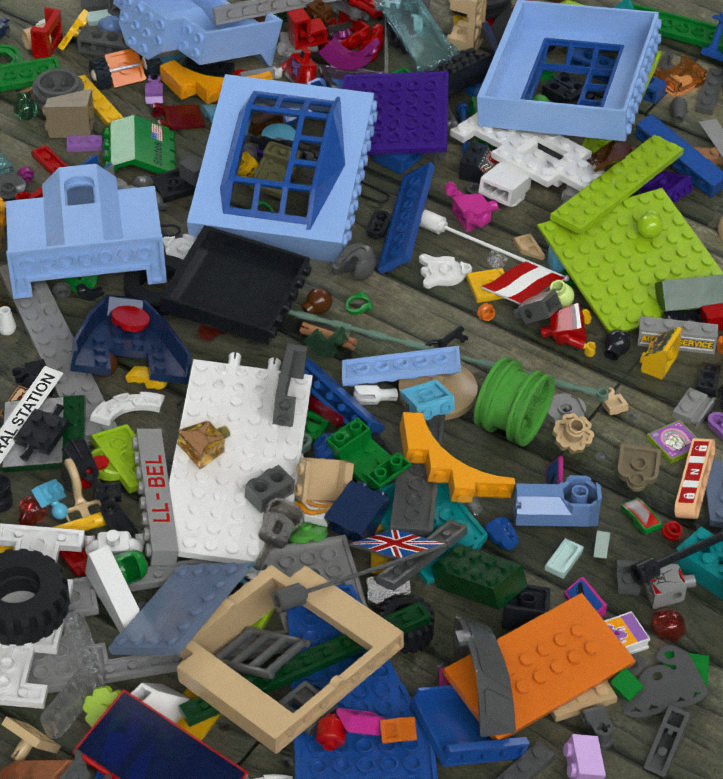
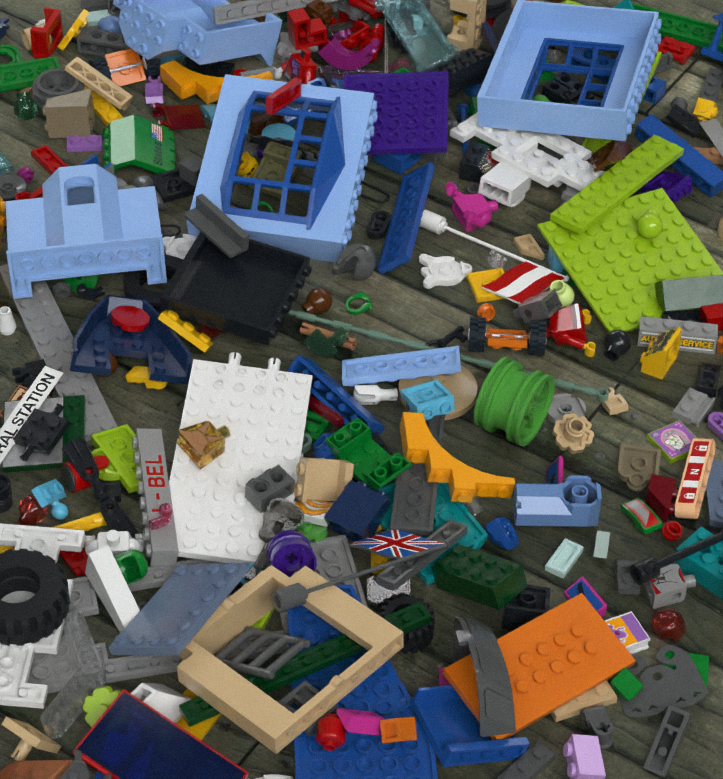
(80, 503): tan piece -> none
(99, 83): none -> tan fence
(124, 403): white tile -> none
(164, 517): none -> clear pink arm
(186, 330): none -> yellow plate
(218, 227): none -> dark grey panel
(283, 96): none -> red plate
(287, 542): none -> dark purple wheel
(292, 367): dark grey panel -> none
(398, 64): none -> clear pink arm
(507, 338): none -> plate
(553, 55): none -> clear cone
(660, 496): none -> dark red slope
(681, 50): none -> red plate
(682, 77): clear orange panel -> none
(684, 120): none -> black plate
(705, 109): none -> yellow brick

